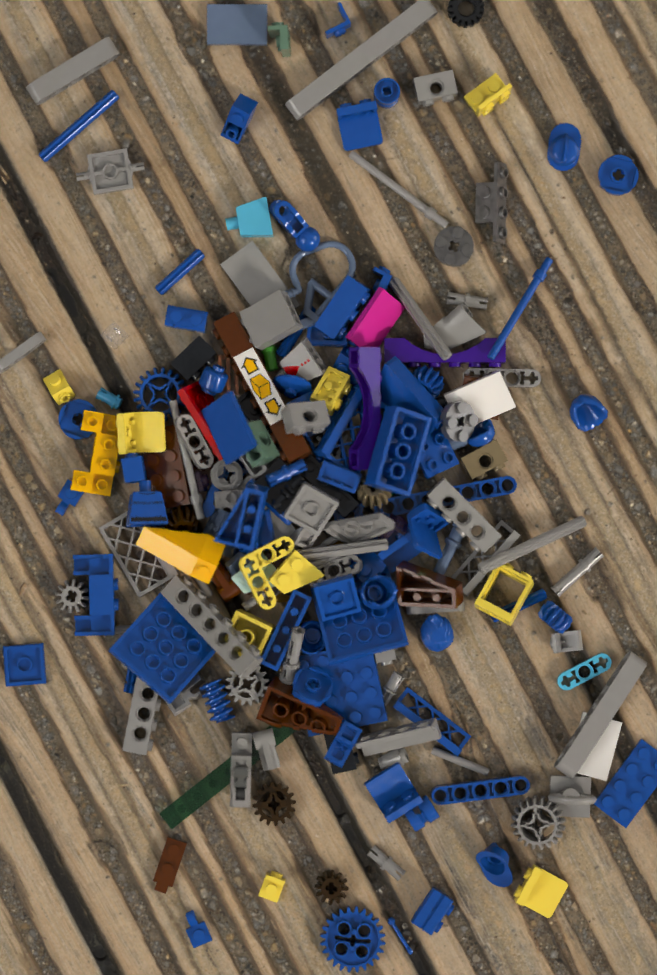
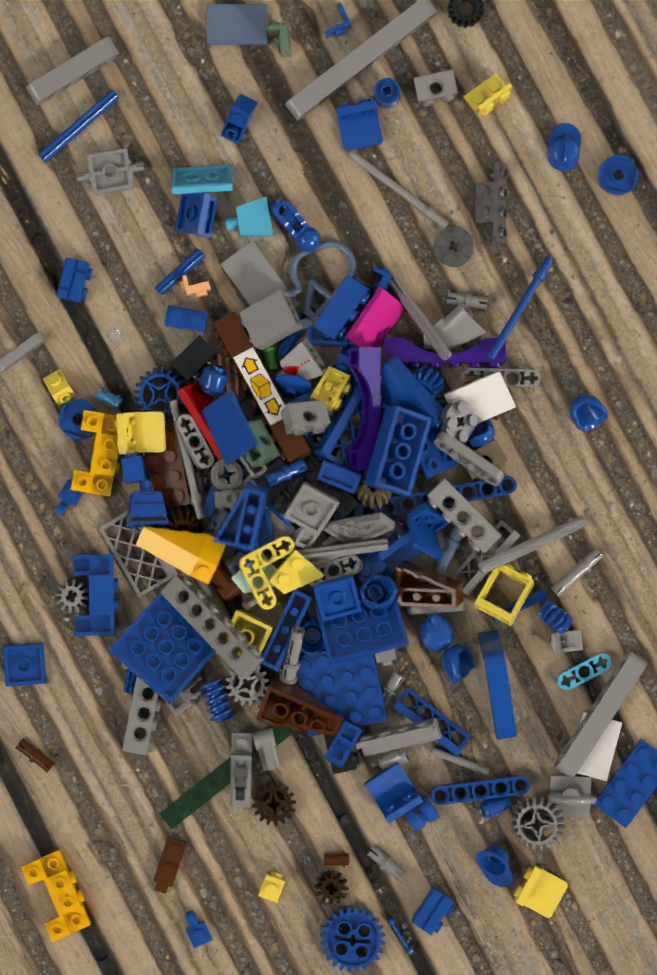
(35, 755): none -> reddish brown pin
(63, 893): none -> yellow bracket
(74, 280): none -> blue brick
(196, 214): none -> blue bracket
(199, 289): none -> light nougat bracket
(202, 179): none -> medium azure tile
(308, 695): blue plate -> none
(336, 859): none -> reddish brown pin
(457, 662): none -> blue hair
(469, 458): none -> light grey beam
(494, 806): none -> blue cone
(498, 684): none -> blue beam

